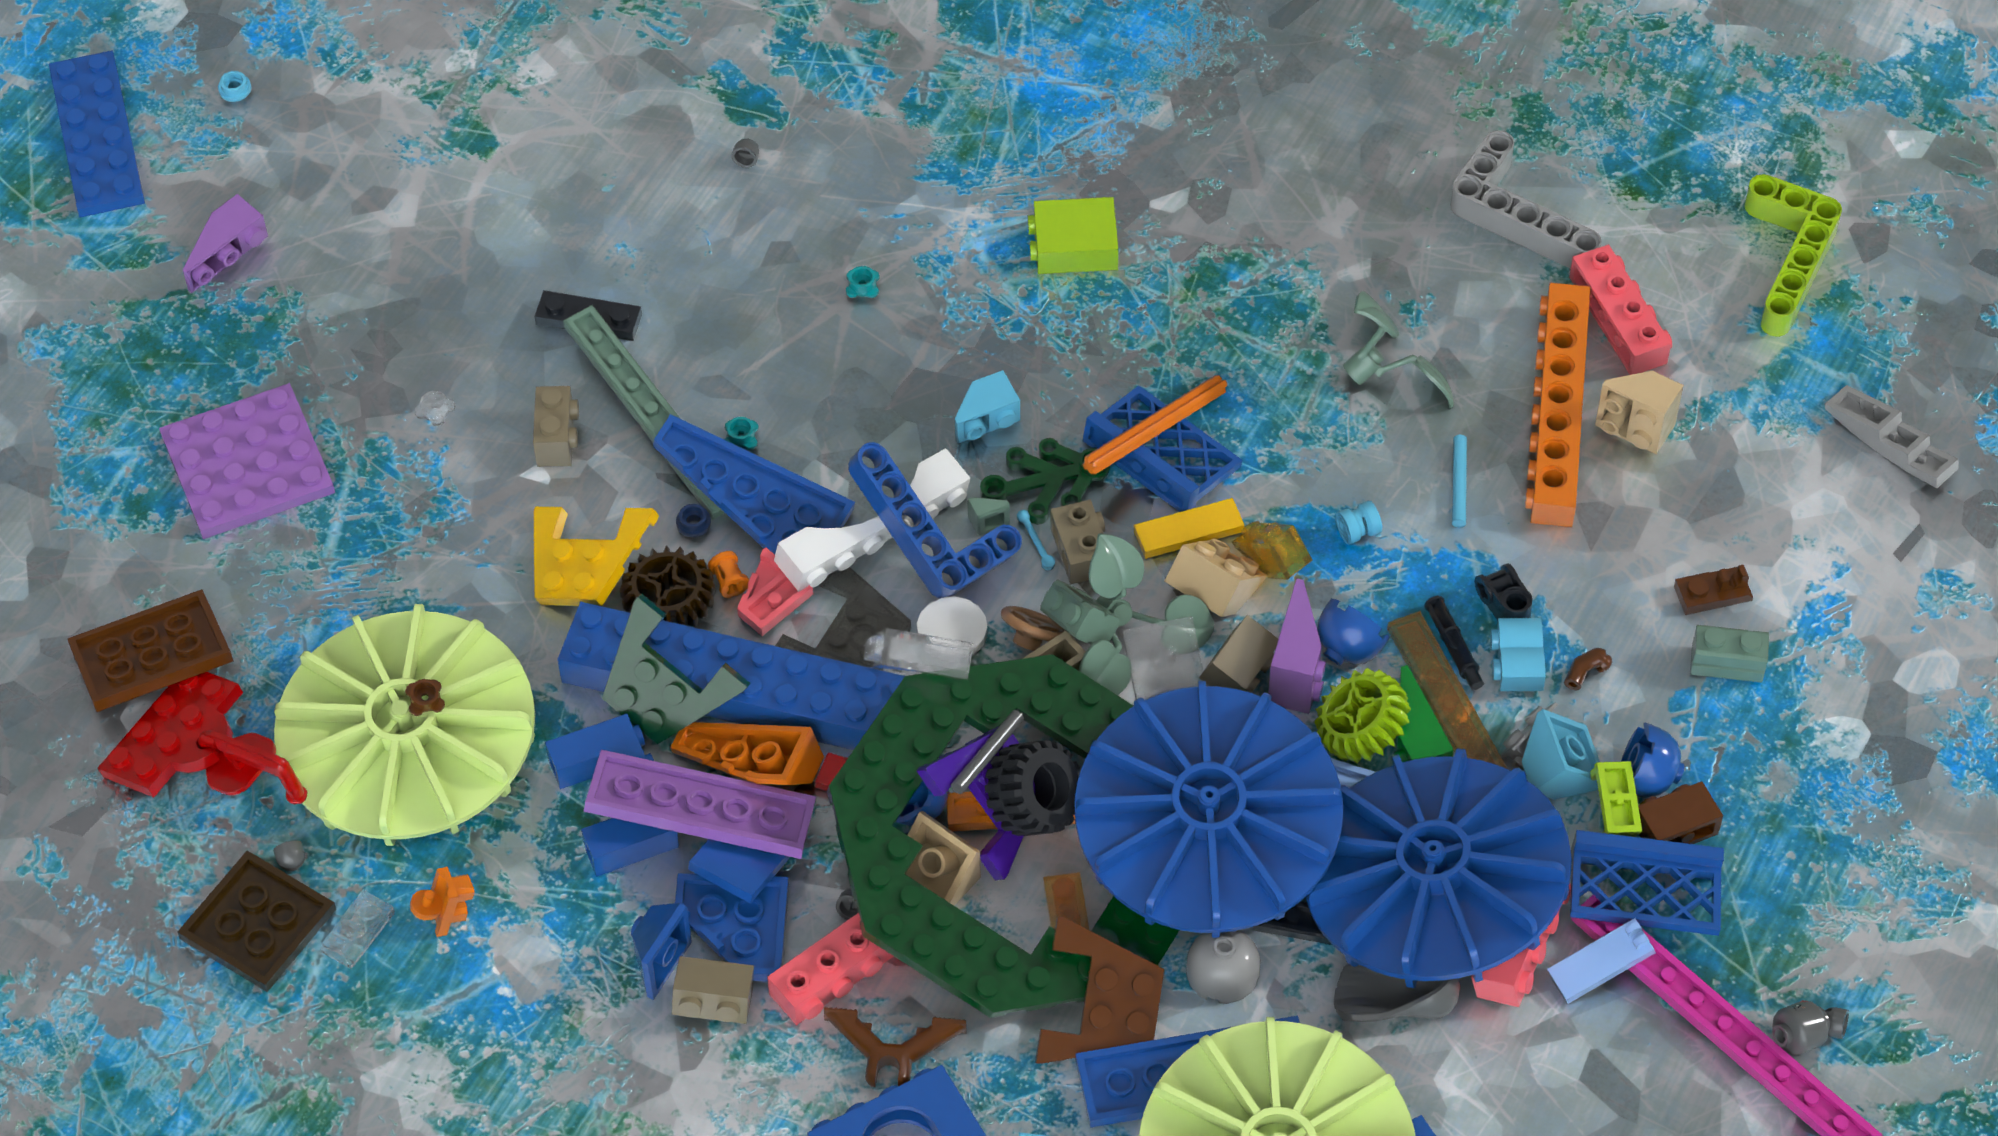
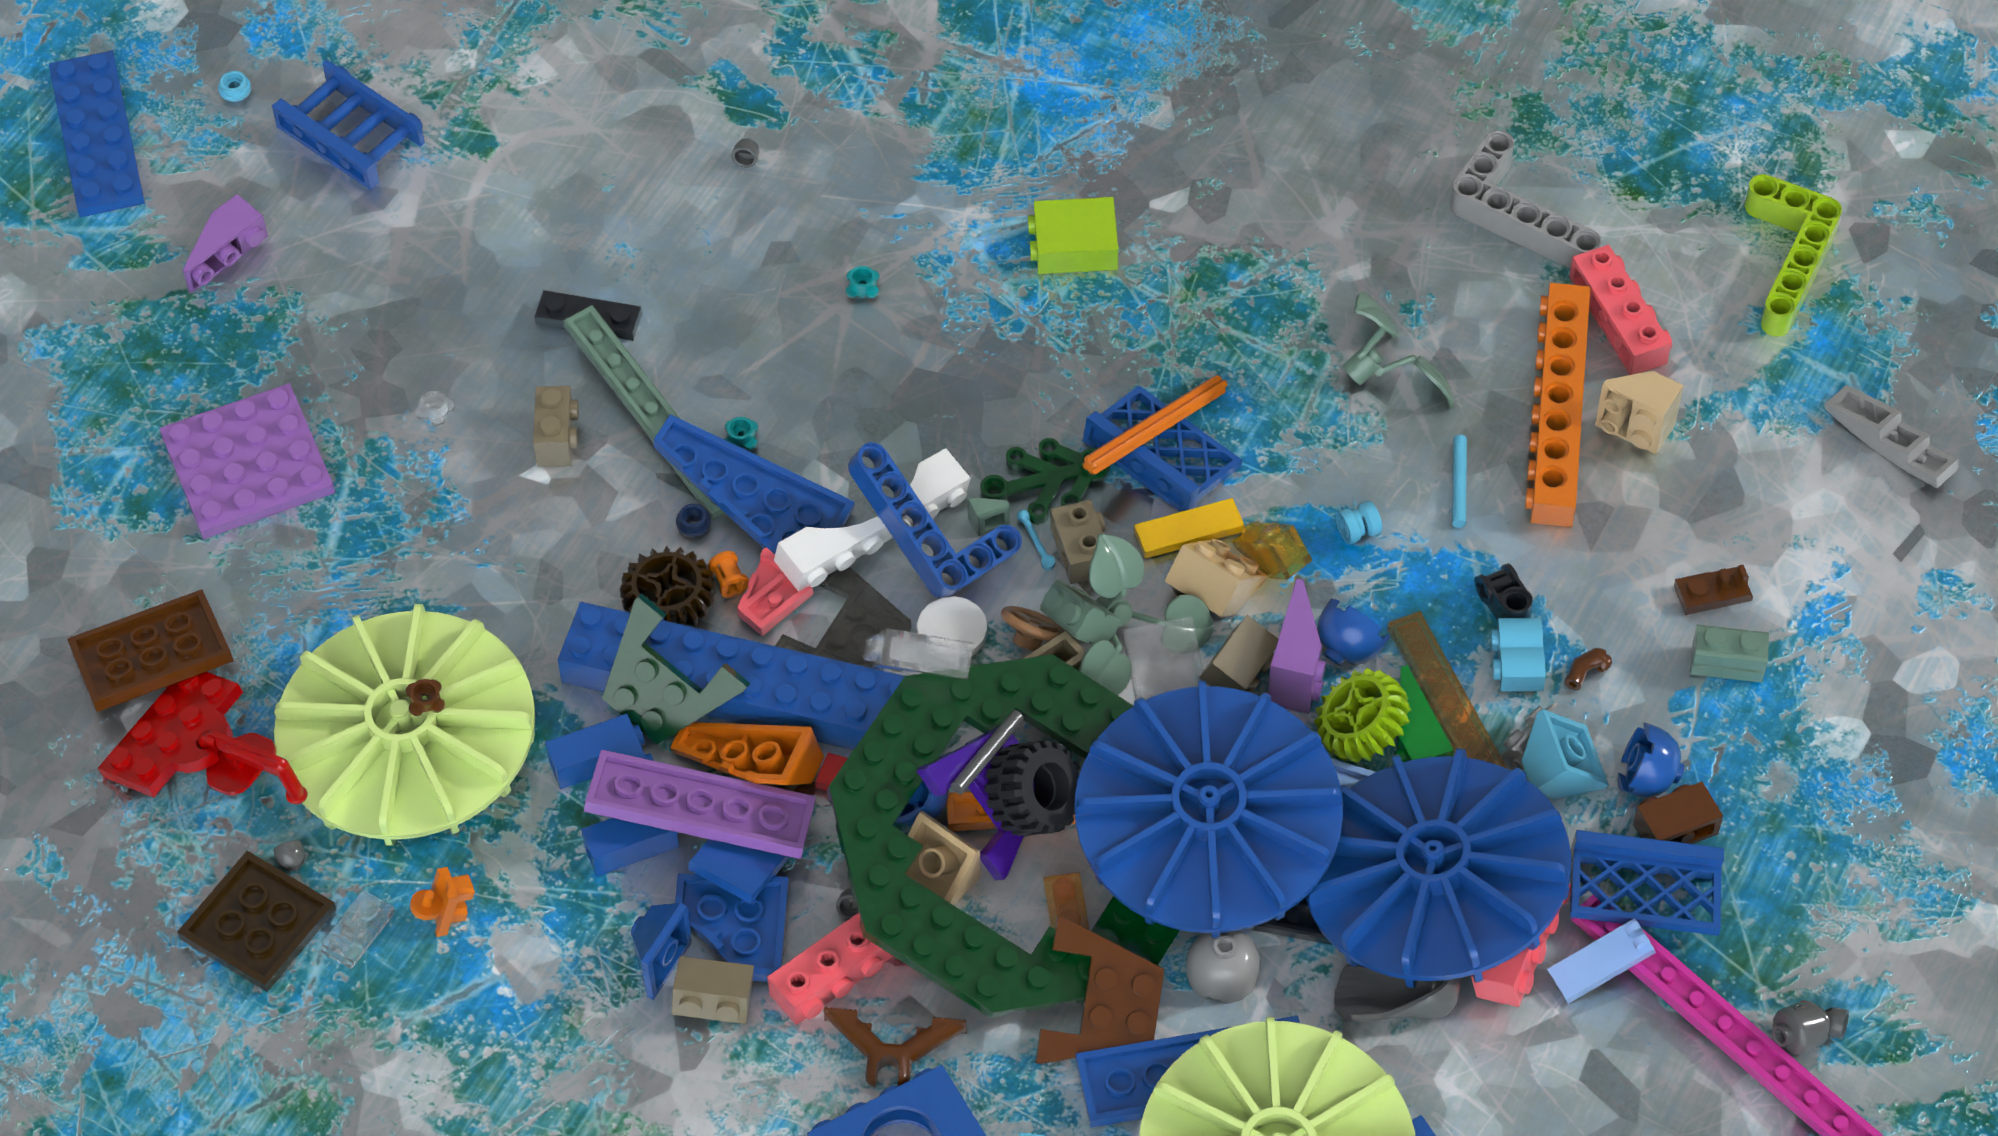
(341, 150): none -> blue fence
(582, 568): yellow wing -> none
(987, 407): medium azure slope -> none
(1452, 637): black piece -> none
(1617, 798): lime hinge -> none

